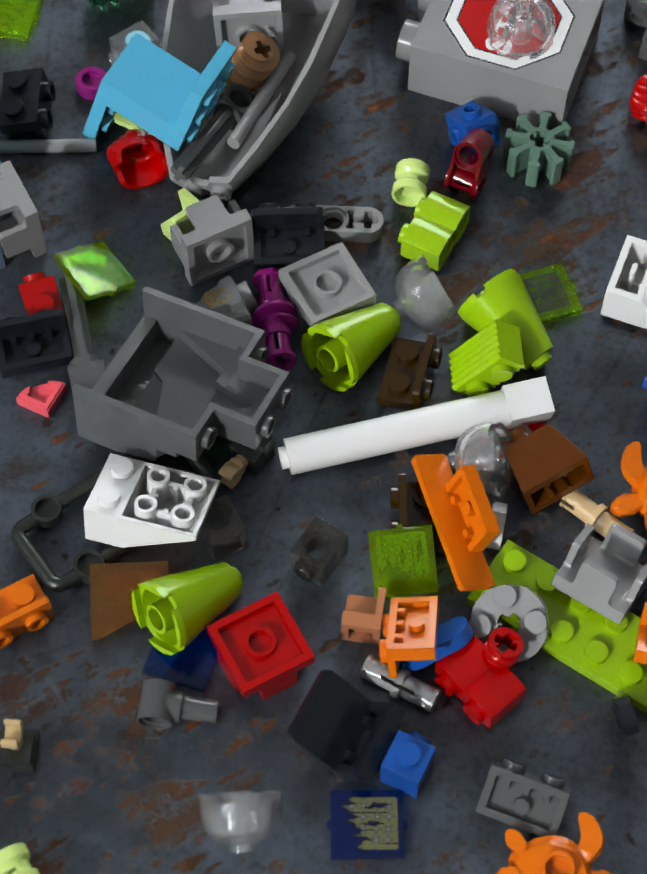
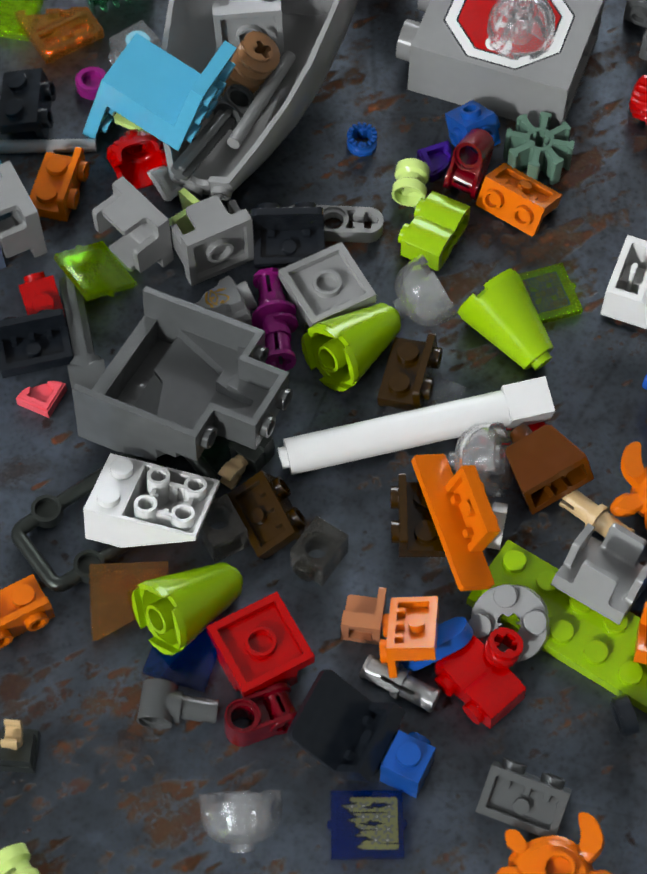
(58, 184): none -> orange bracket
(60, 31): none -> clear orange wing
(142, 224): none -> light grey panel
(163, 184): none -> white tile
(267, 513): none -> dark brown bracket
(269, 711): none -> dark red piece
(362, 131): none -> blue bush
(403, 560): clear neon green piece -> none
(437, 158): none -> dark purple tile
(487, 359): lime brick -> none
(517, 198): none -> orange bracket

